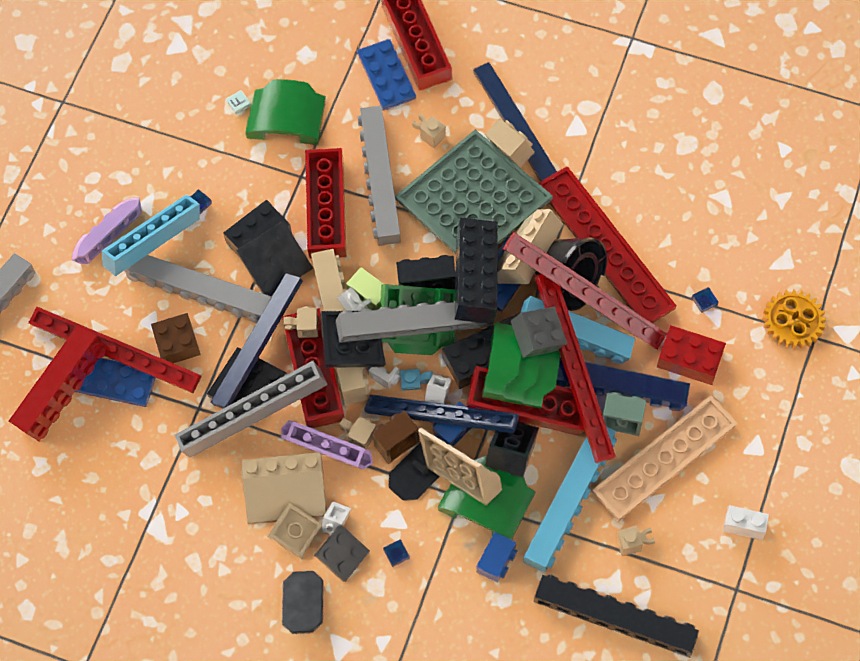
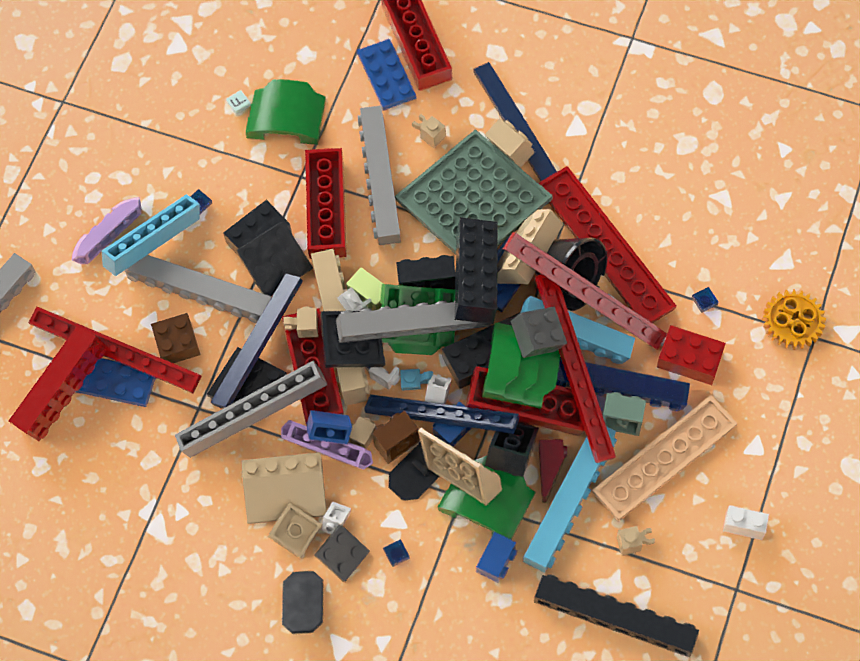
(329, 427): none -> blue brick
(551, 461): none -> dark red slope

